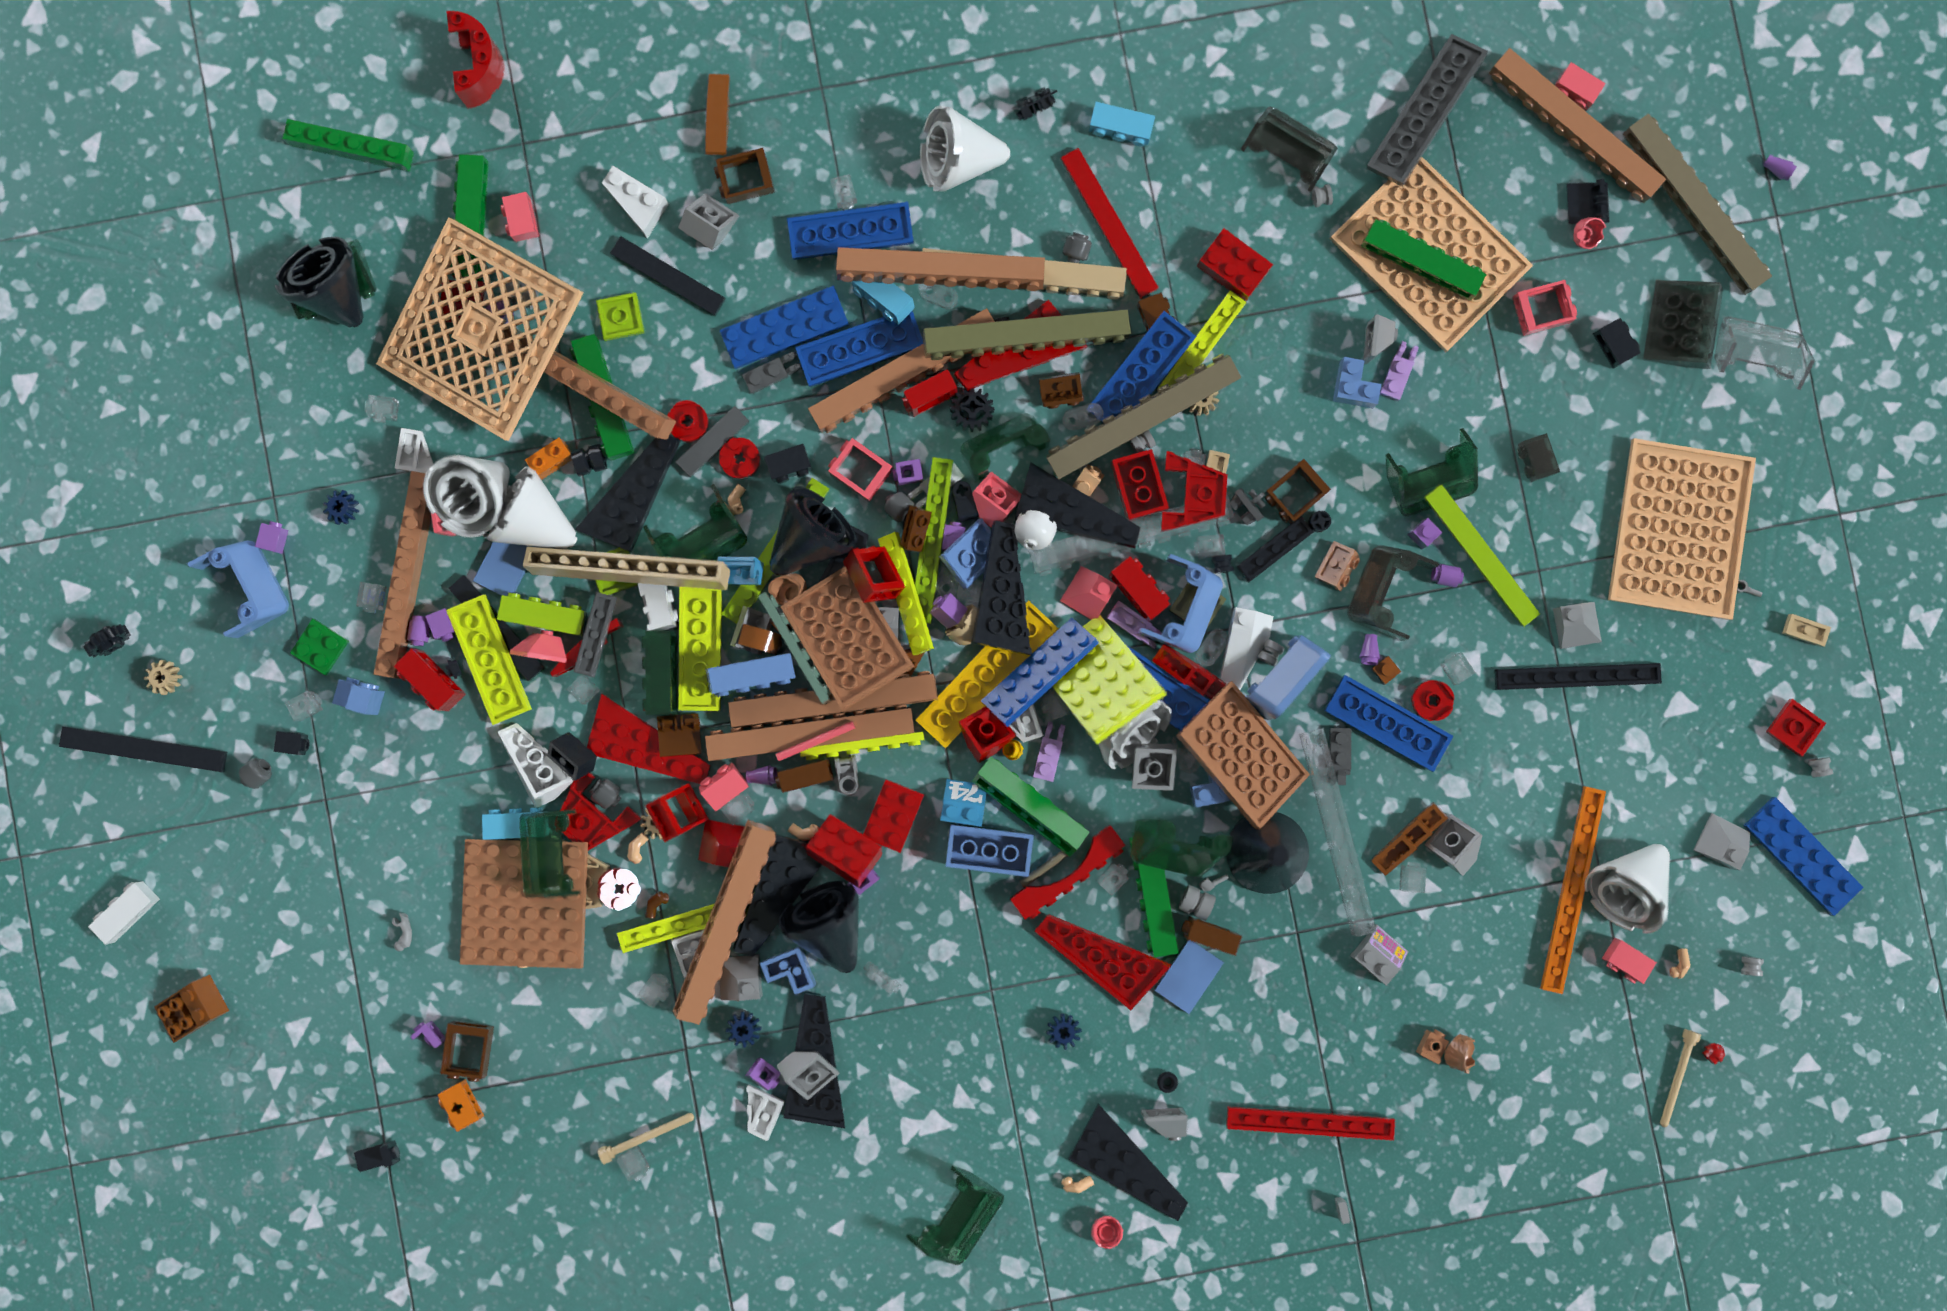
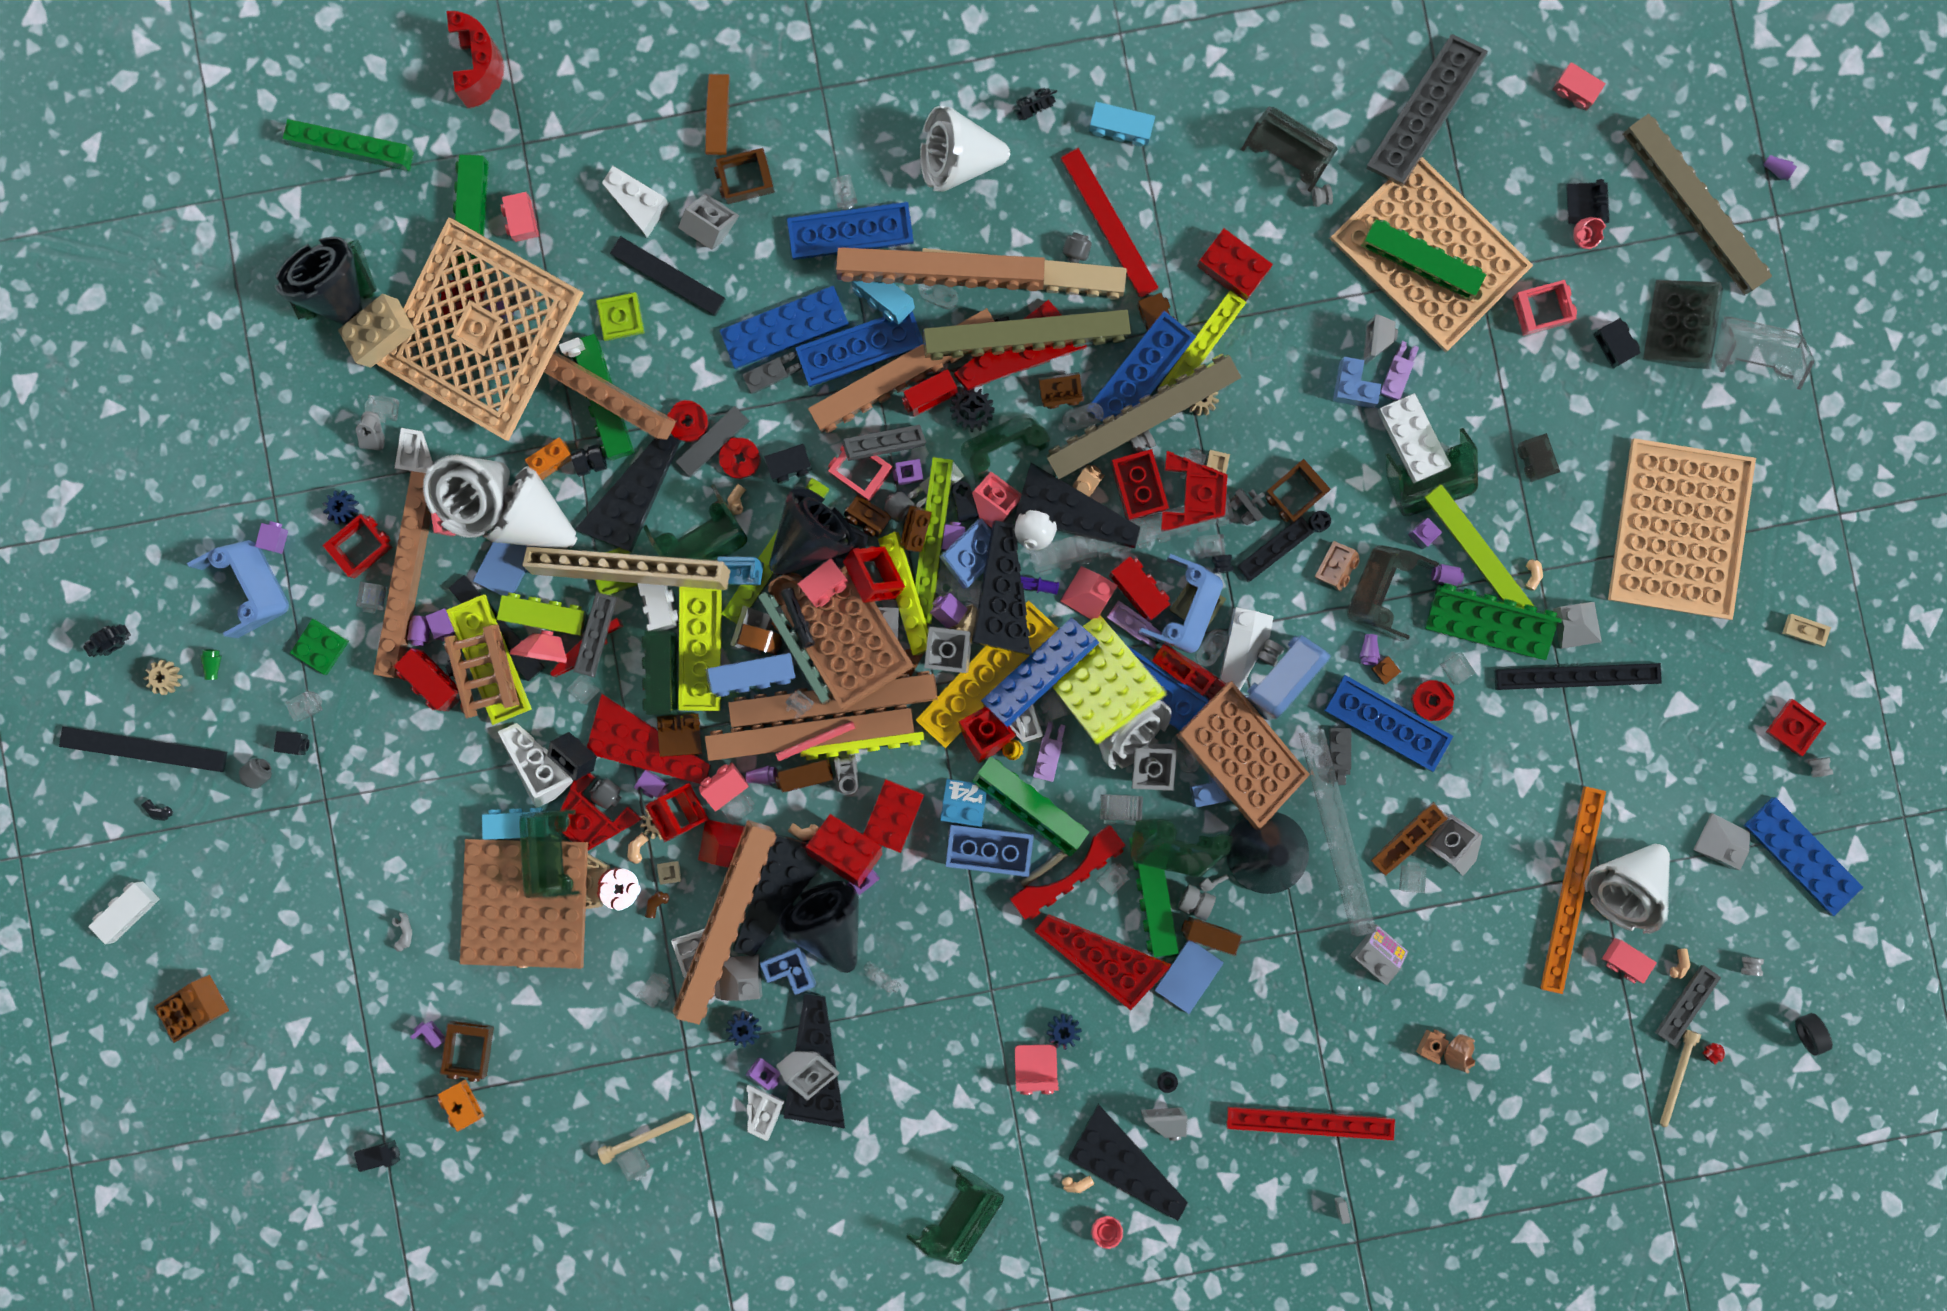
(157, 813): none -> black arm
(210, 662): none -> green cone
(340, 557): none -> red window
(361, 697): medium blue brick -> none
(370, 432): none -> light grey piece
(376, 330): none -> tan brick
(501, 676): none -> nougat fence
(572, 347): none -> white plate
(652, 785): none -> medium lavender brick
(664, 929): neon yellow plate -> none
(669, 872): none -> dark tan plate
(799, 703): none -> clear tile
(801, 626): none -> black pin
(823, 583): none -> coral brick
(867, 516): none -> reddish brown bracket
(883, 442): none -> dark grey plate
(948, 650): none -> light grey slope
(1036, 1069): none -> coral bracket
(1040, 585): none -> dark purple axle
(1120, 808): none -> clear brick
(1414, 438): none -> white plate
(1492, 621): none -> green bracket
(1536, 572): none -> light nougat arm
(1576, 126): nougat brick -> none
(1688, 1005): none -> dark grey plate
(1747, 589): light grey hand -> none
(1813, 1034): none -> black tyre

